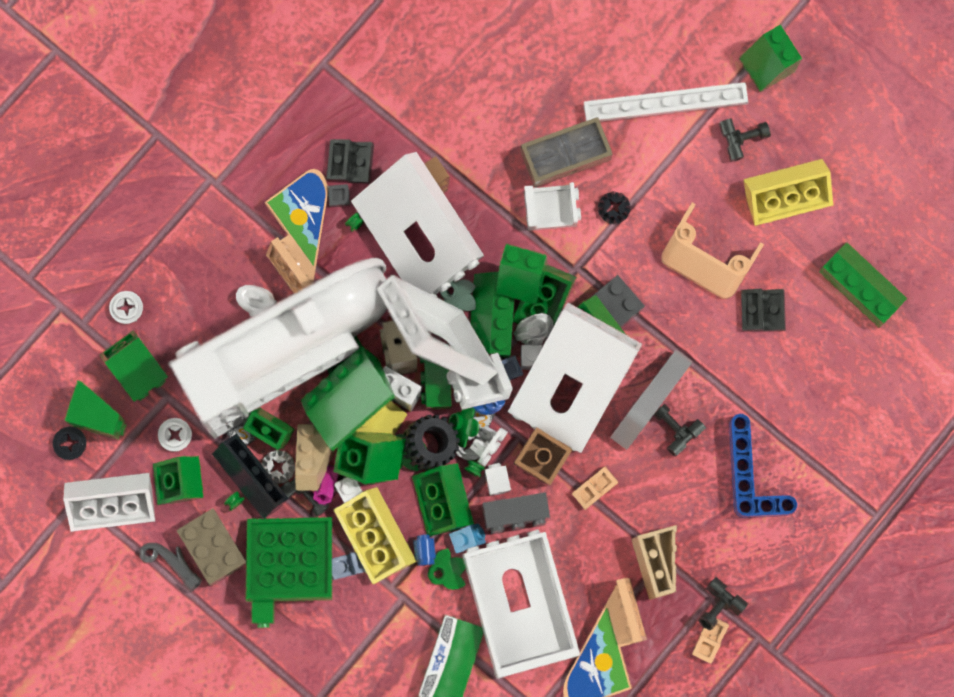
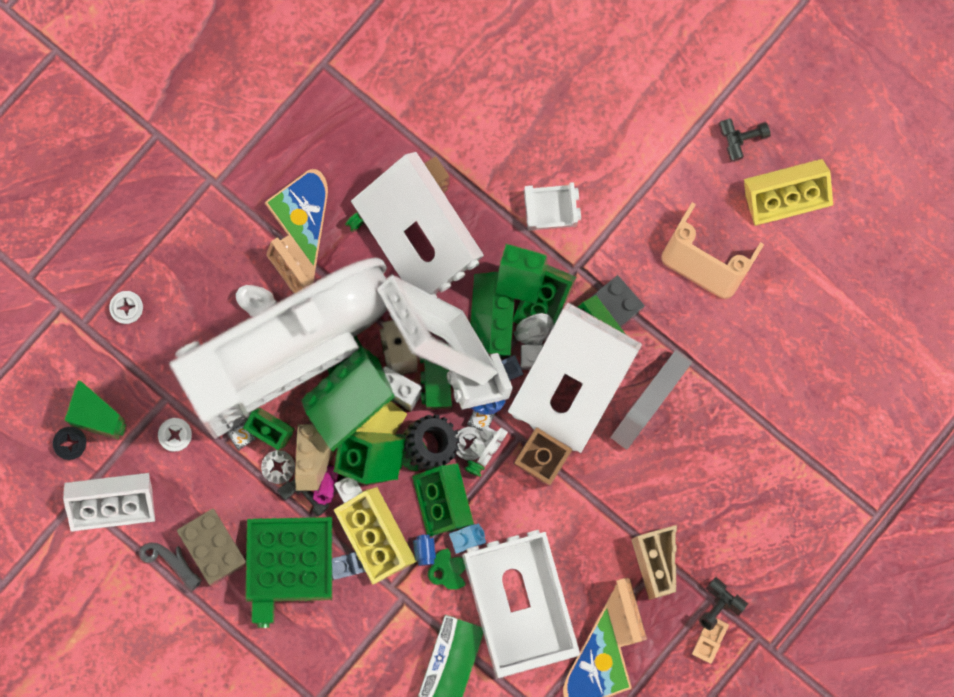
(134, 366): green slope -> none
(178, 480): green slope -> none
(234, 501): green bush -> none
(250, 476): black brick -> none
(339, 195): dark grey tile -> none
(350, 161): pearl dark grey slope -> none
(461, 296): sand green plate -> none
(465, 425): green plate -> none
(497, 479): white brick -> none
(516, 512): dark grey brick -> none
(566, 152): brick -> none
(595, 487): light nougat slope -> none
(612, 216): black gear -> none
(666, 102): white plate -> none
(683, 434): pearl dark grey bar -> none
(748, 477): blue beam -> none
(763, 310): pearl dark grey slope -> none
(771, 58): green slope -> none
(863, 285): green slope -> none

